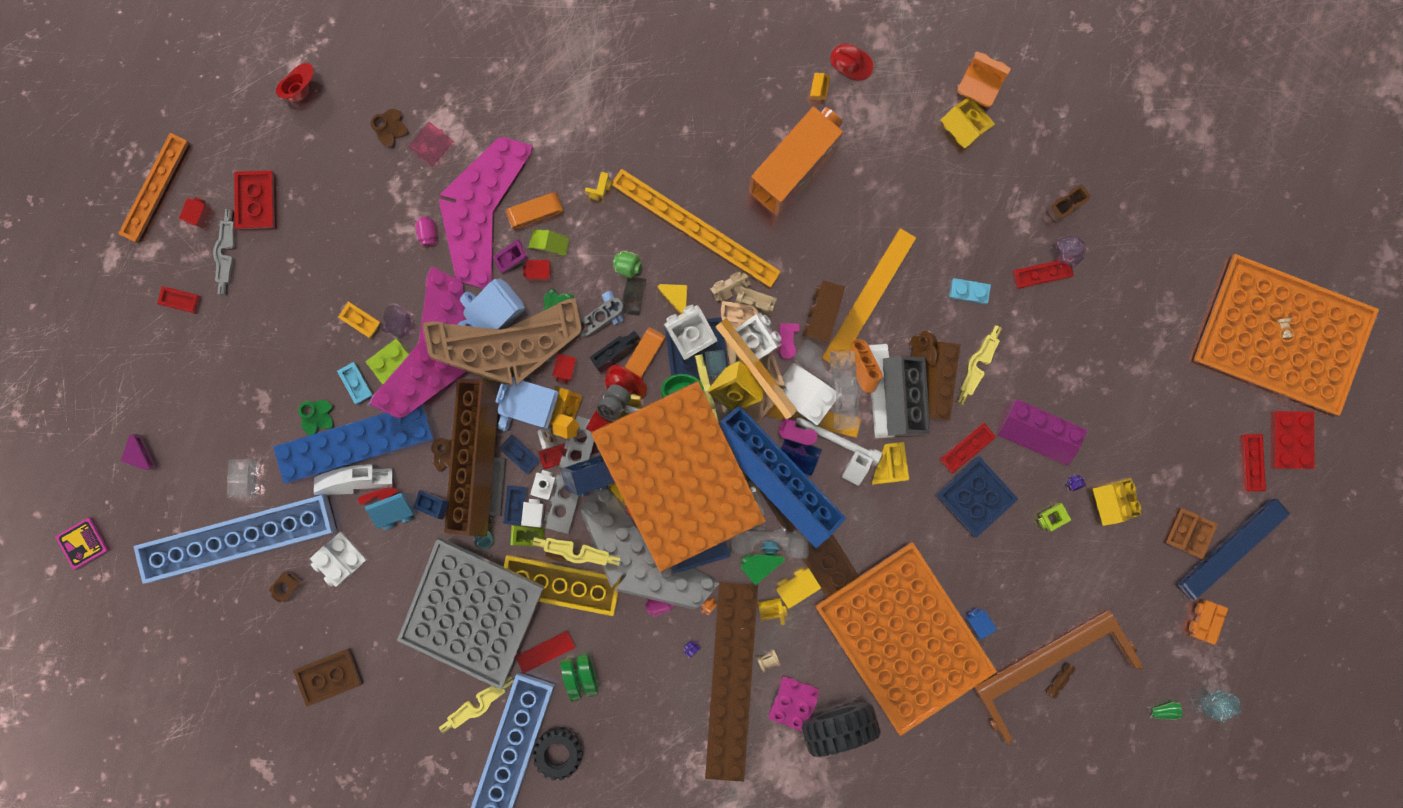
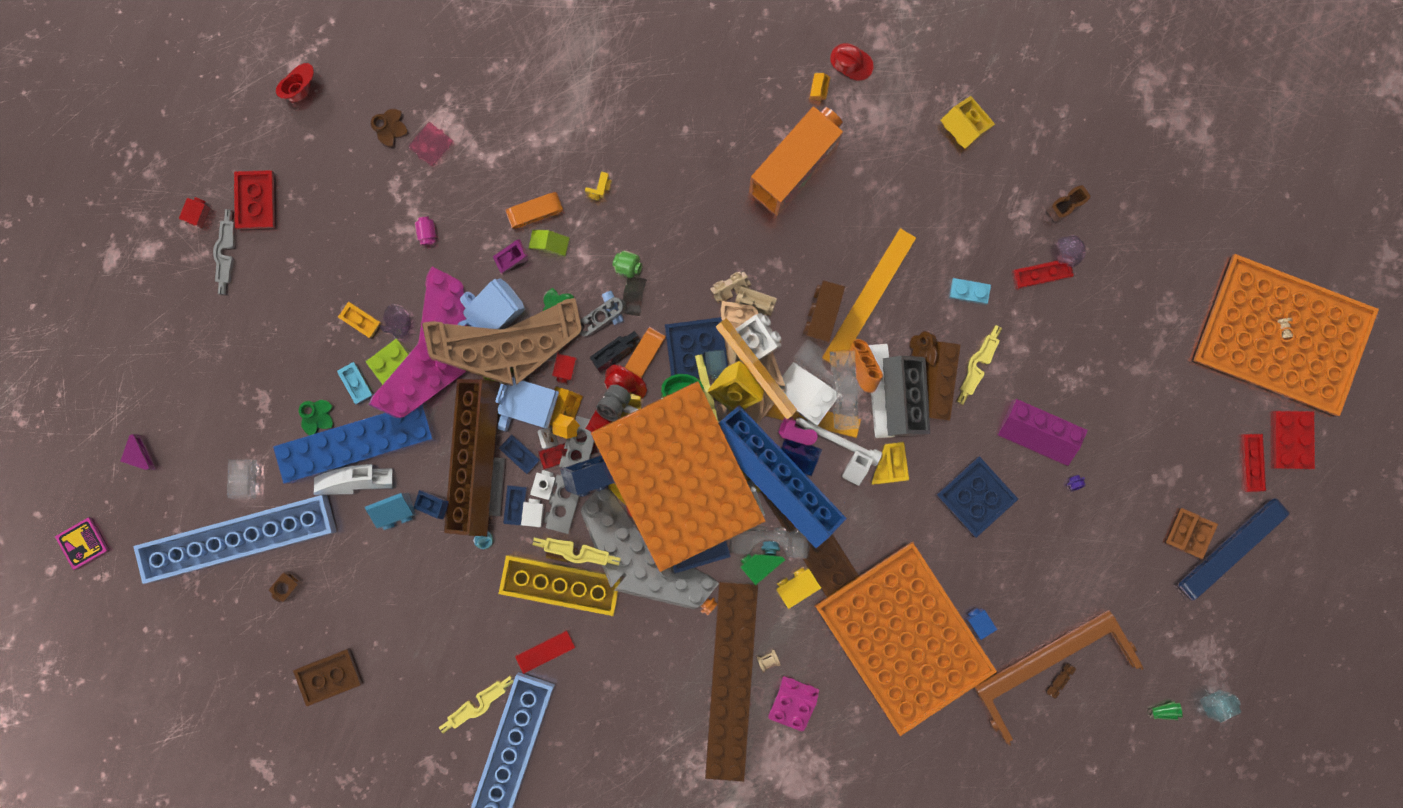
(153, 187): orange plate -> none
(178, 299): red tile -> none
(337, 560): white plate -> none
(381, 494): red slope -> none
(441, 458): reddish brown plate -> none
(470, 613): plate -> none
(477, 194): dark pink wing -> none
(525, 535): lime slope -> none
(537, 270): red brick -> none
(546, 766): black tyre -> none
(576, 678): green wheel -> none
(657, 608): dark pink brick -> none
(675, 295): yellow slope -> none
(690, 331): white plate -> none
(691, 649): dark purple plate -> none
(695, 228): light orange plate -> none
(772, 609): yellow bracket -> none
(787, 332): dark pink leg -> none
(841, 729): black tyre -> none
(967, 448): red tile -> none
(983, 79): orange bracket -> none
(1060, 514): lime brick -> none
(1117, 501): yellow slope -> none
(1208, 621): orange brick -> none

